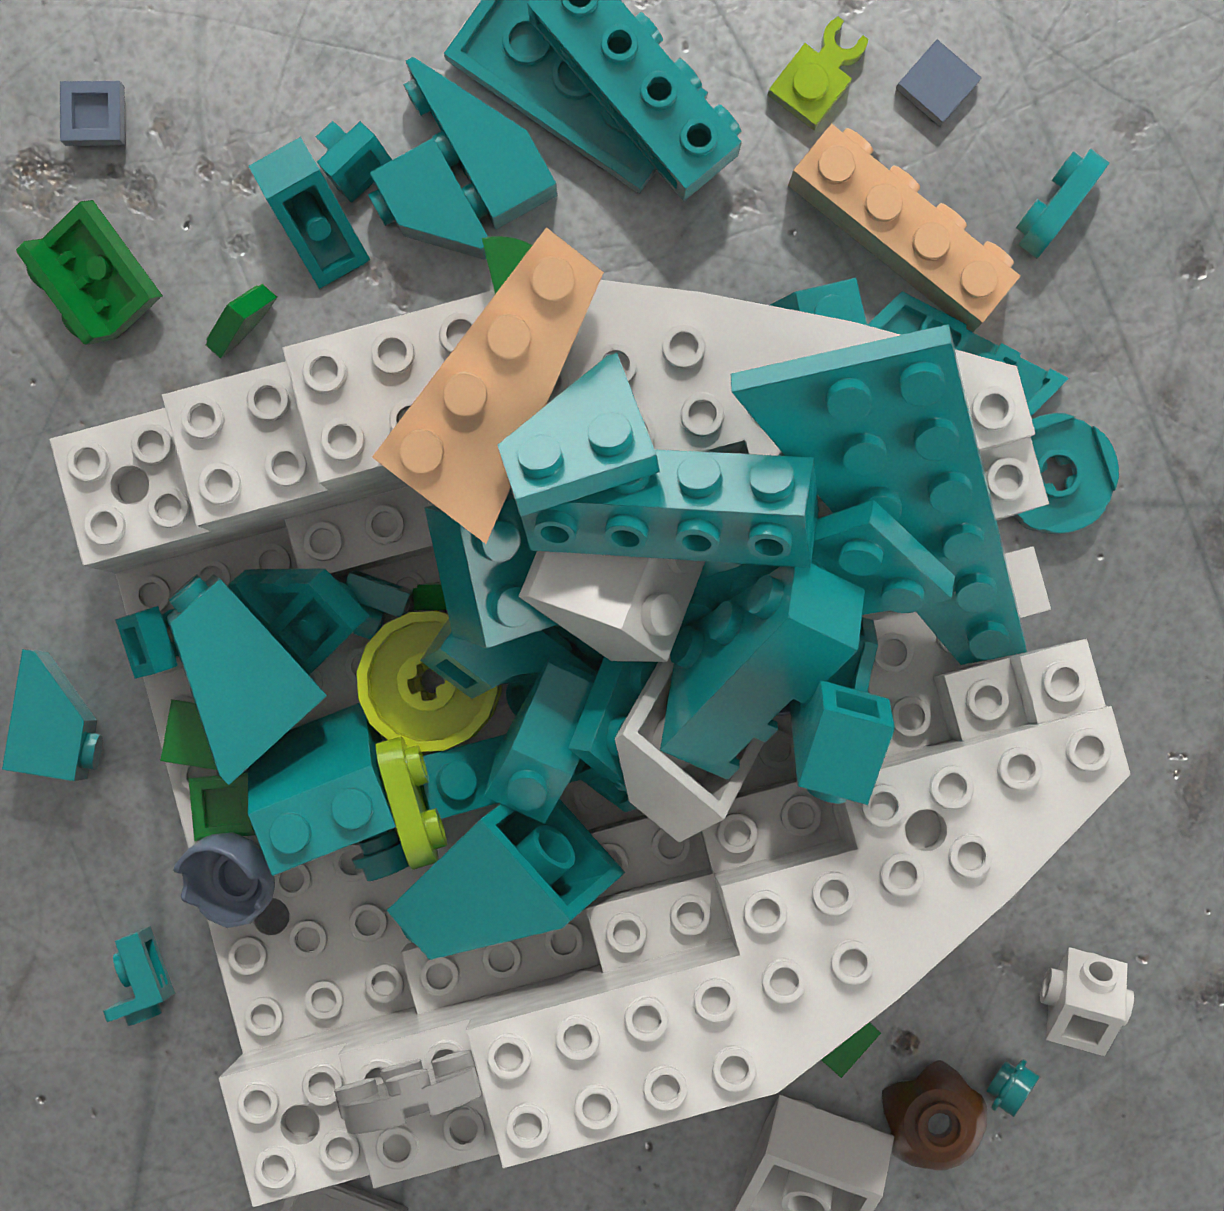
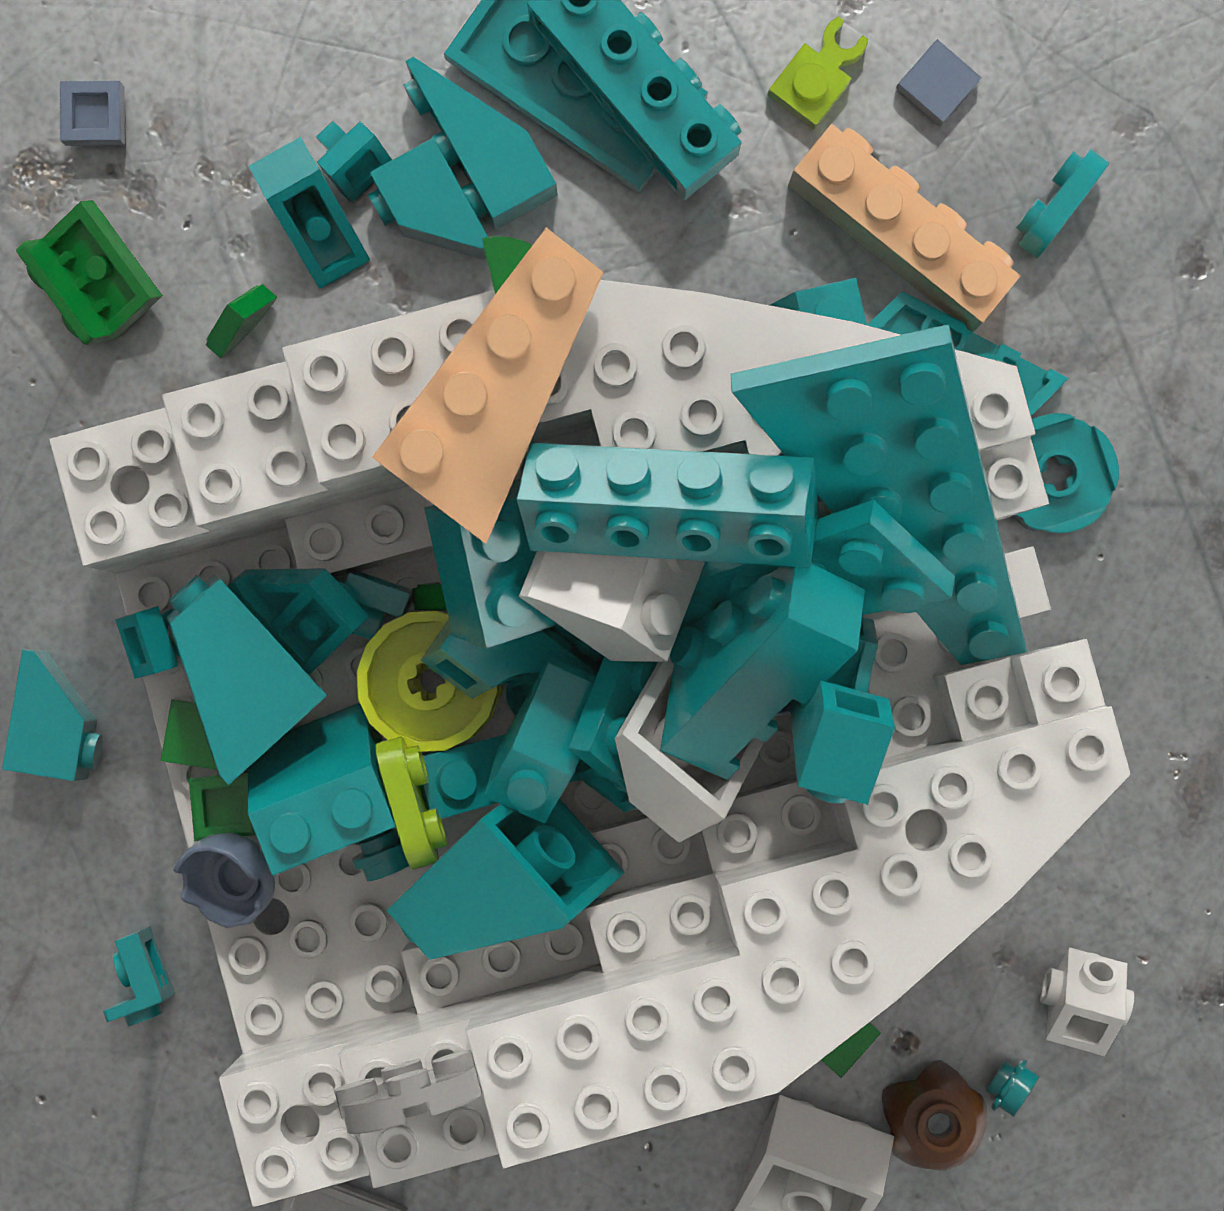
(579, 442): wing -> none

